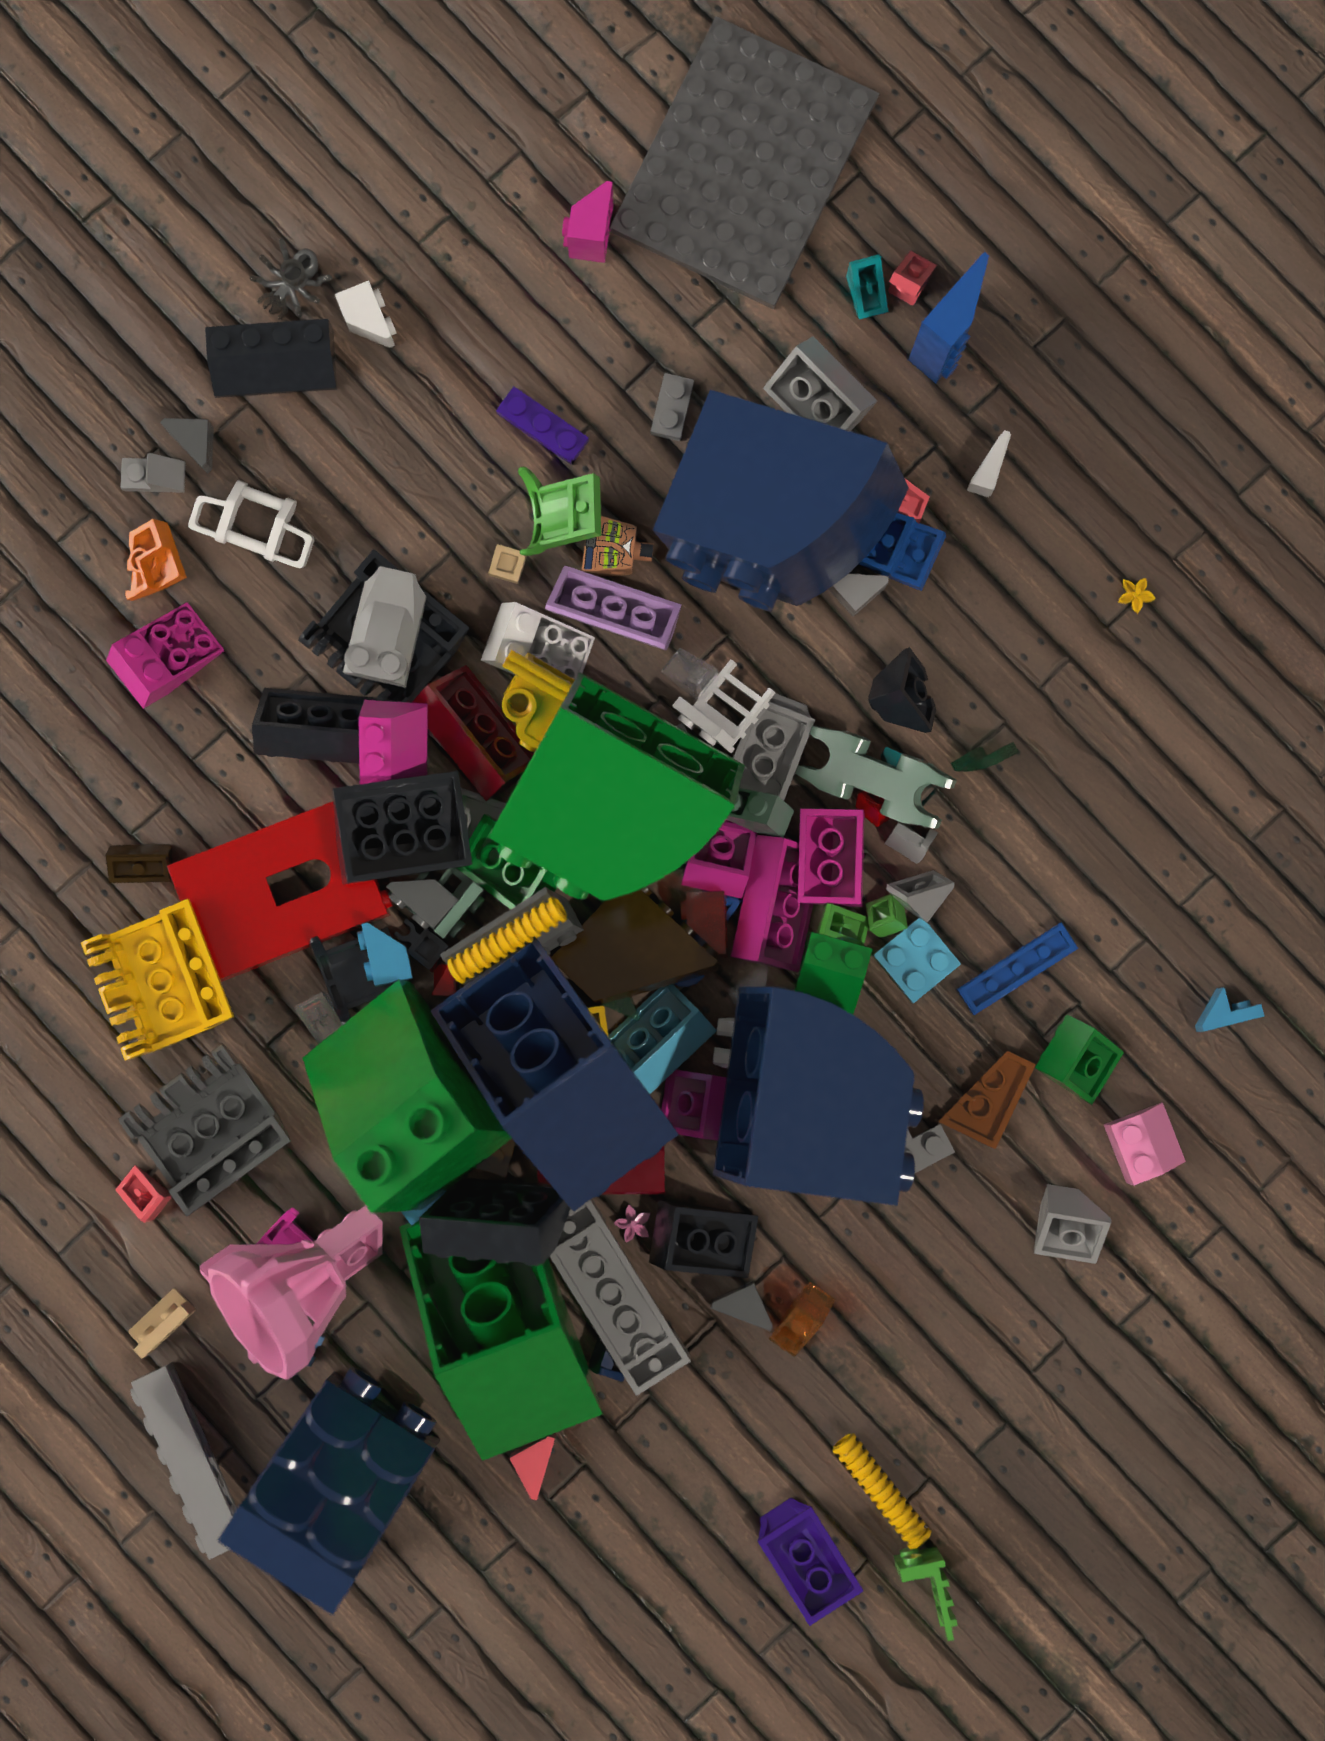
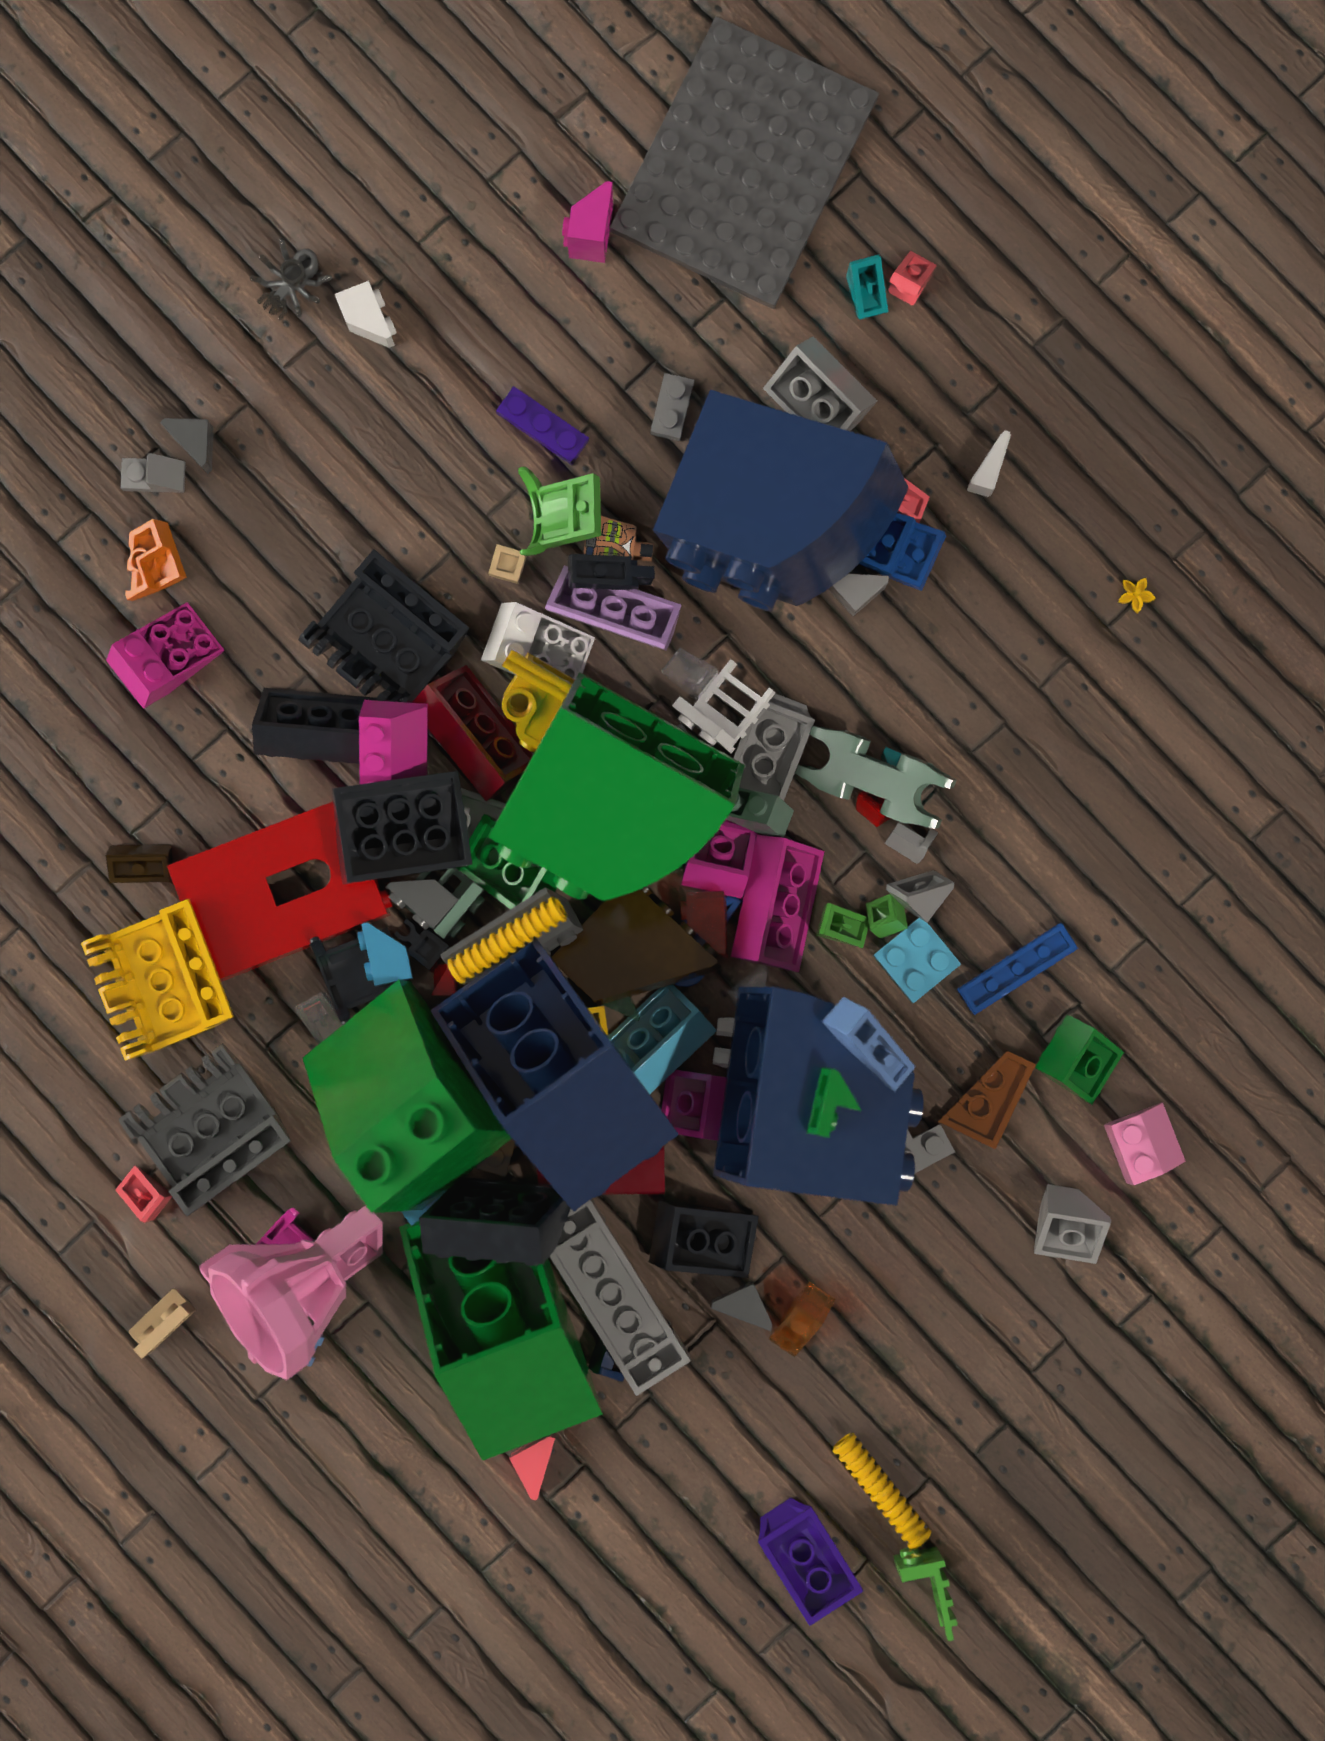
(187, 1455): light grey brick -> none
(269, 550): white bar -> none
(271, 358): black slope -> none
(332, 1488): dark blue slope -> none
(386, 627): light grey slope -> none
(607, 572): none -> black hinge
(633, 1224): bright pink plant -> none
(830, 1093): none -> green slope
(831, 857): dark pink slope -> none
(833, 970): green slope -> none
(869, 1042): none -> medium blue slope
(901, 695): black slope -> none
(947, 326): blue slope -> none
(978, 759): clear green slope -> none
(1218, 1012): dark azure slope -> none

